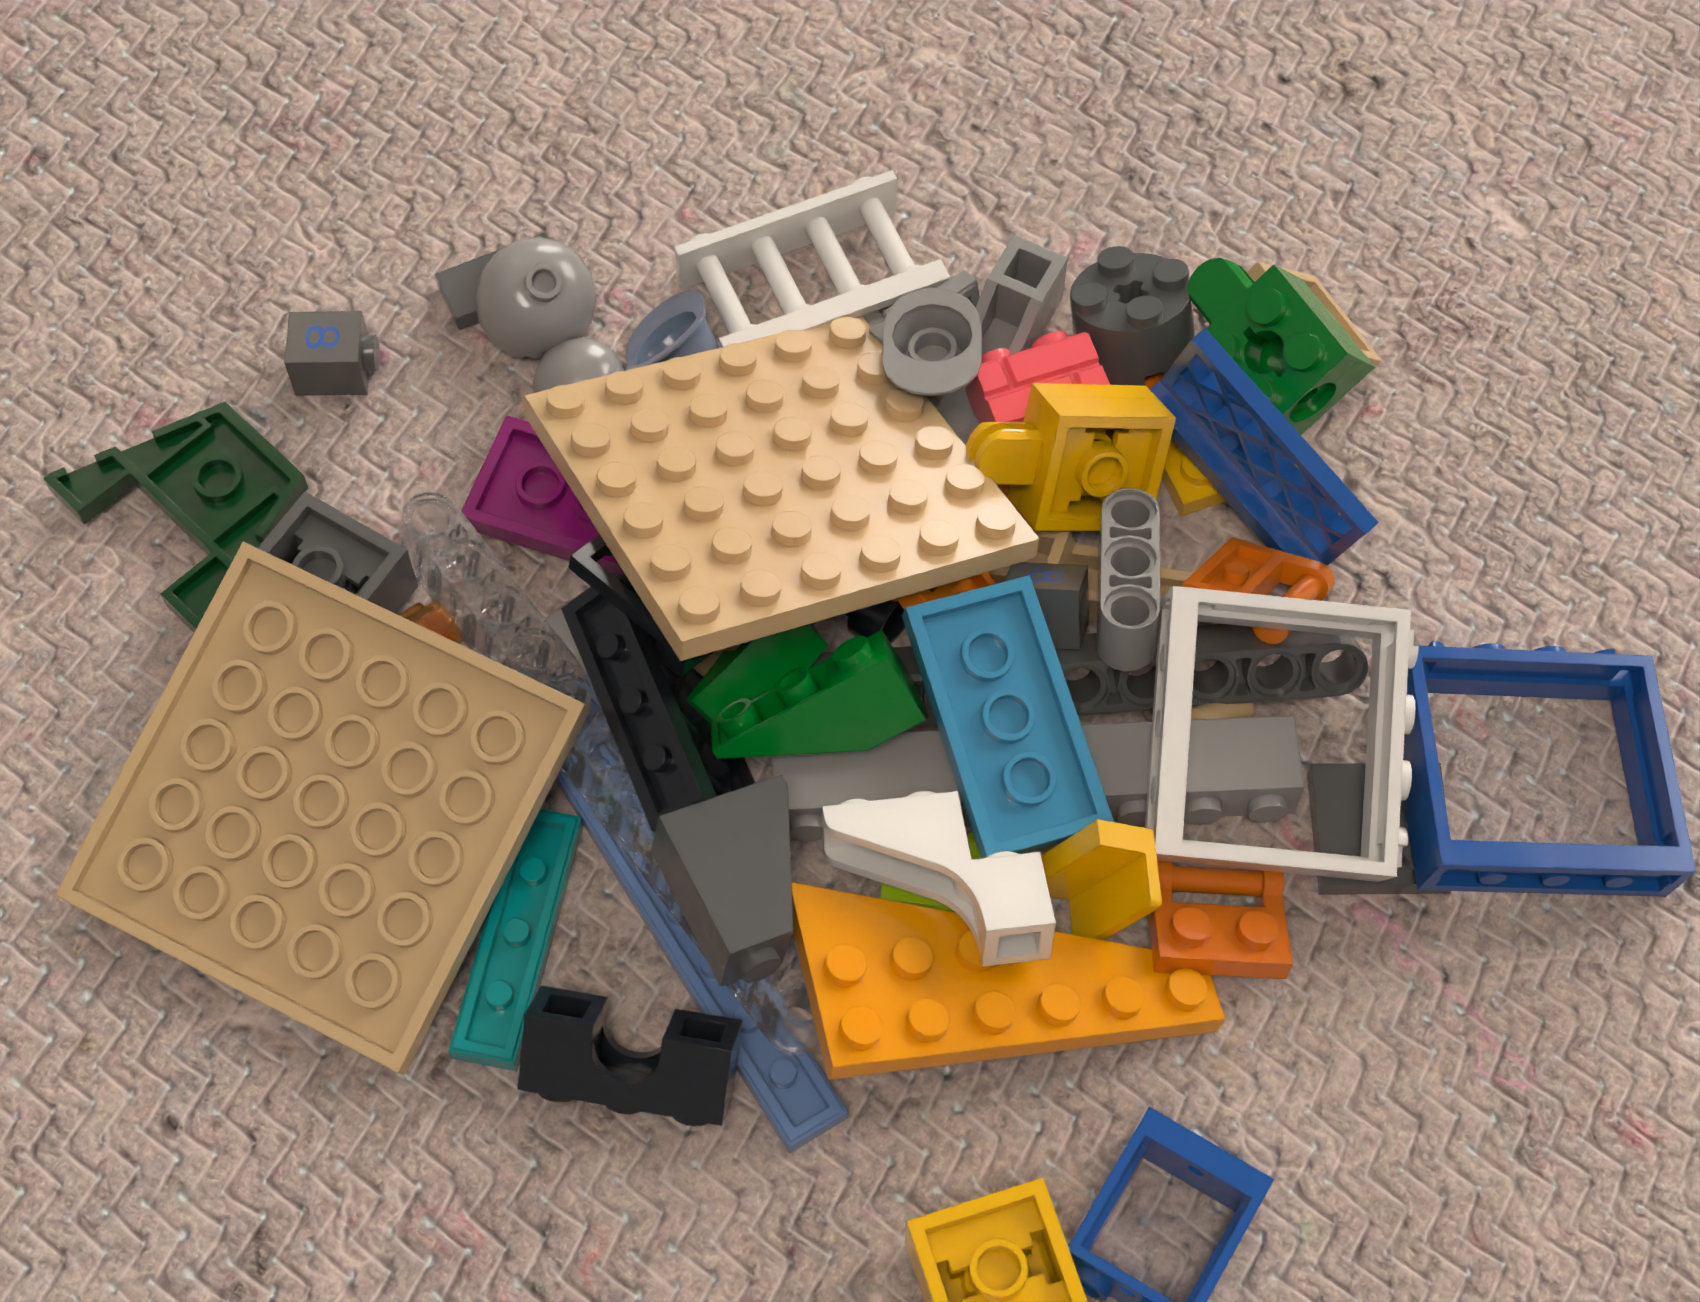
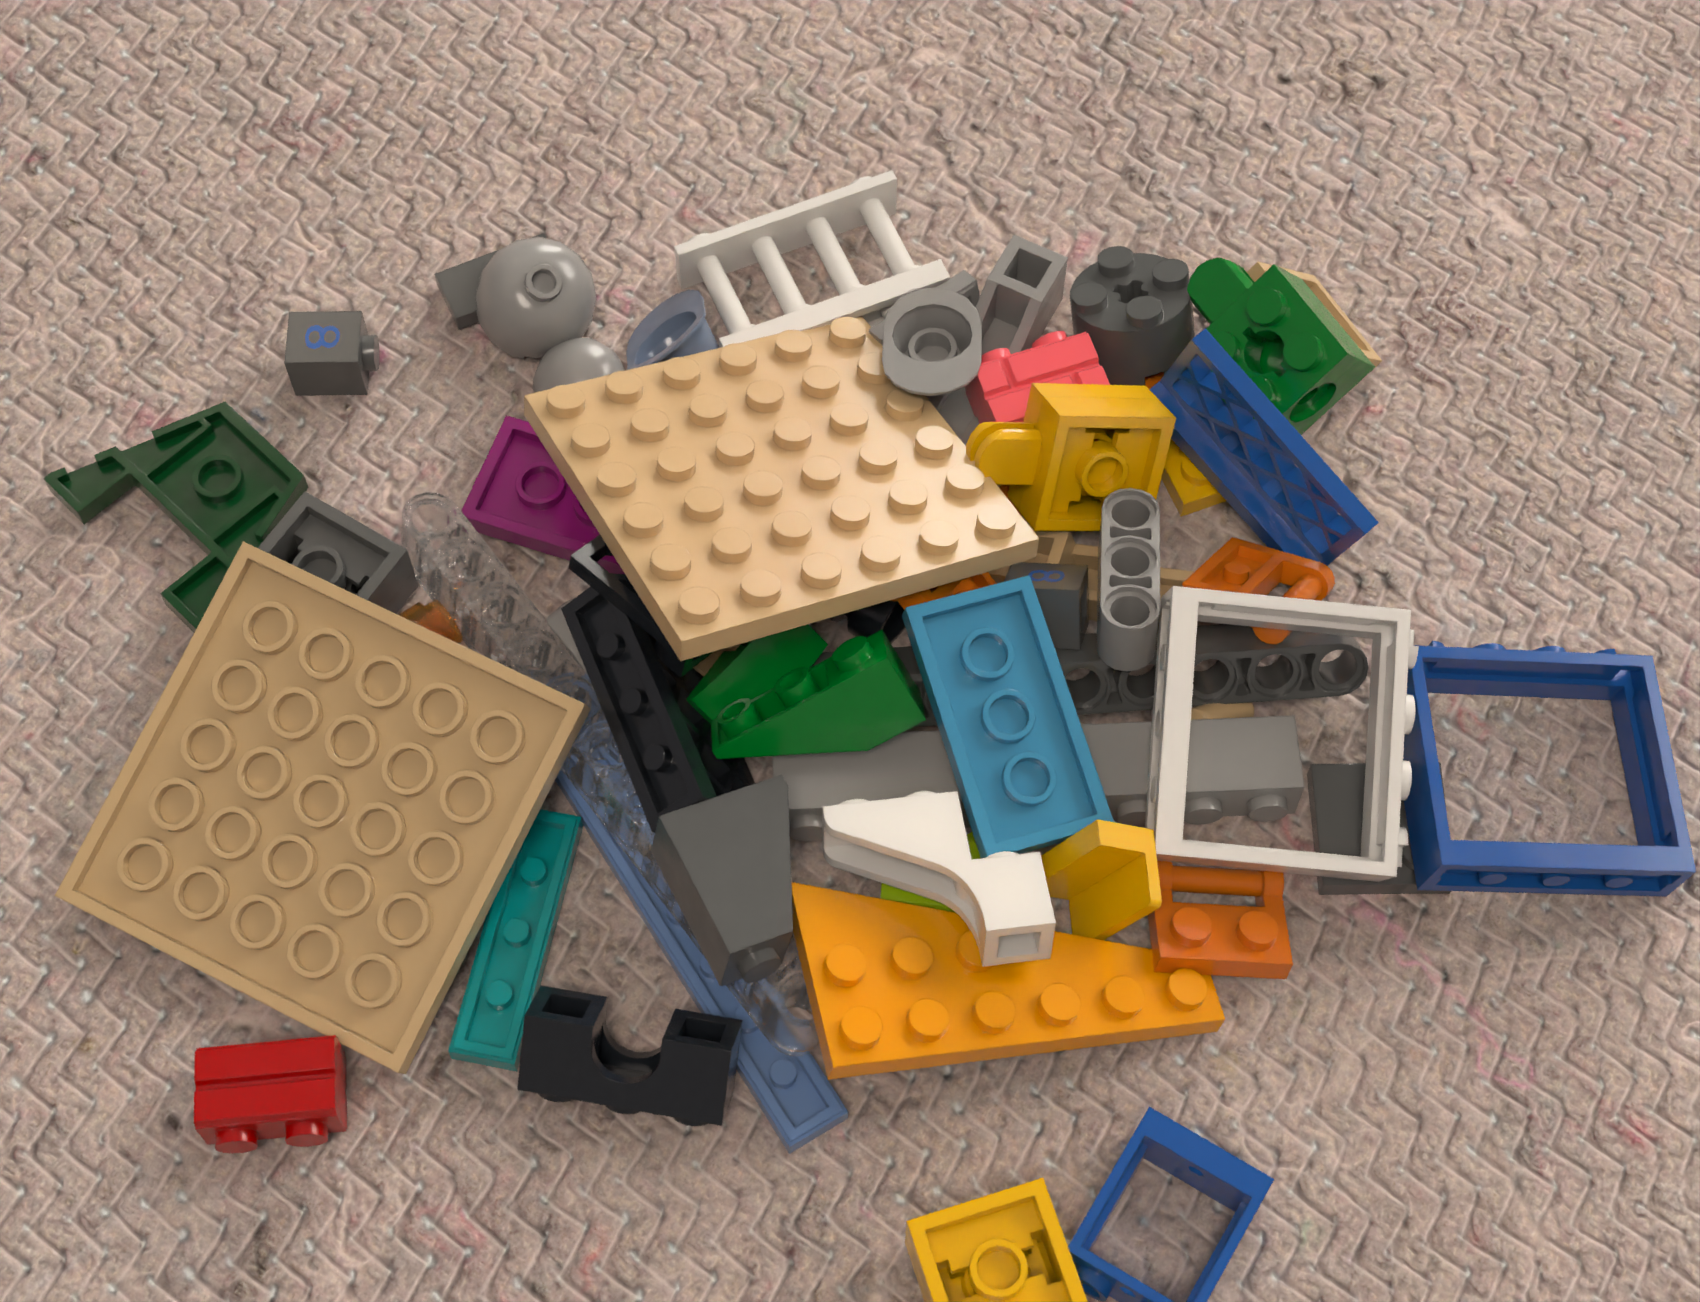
(270, 1092): none -> red brick

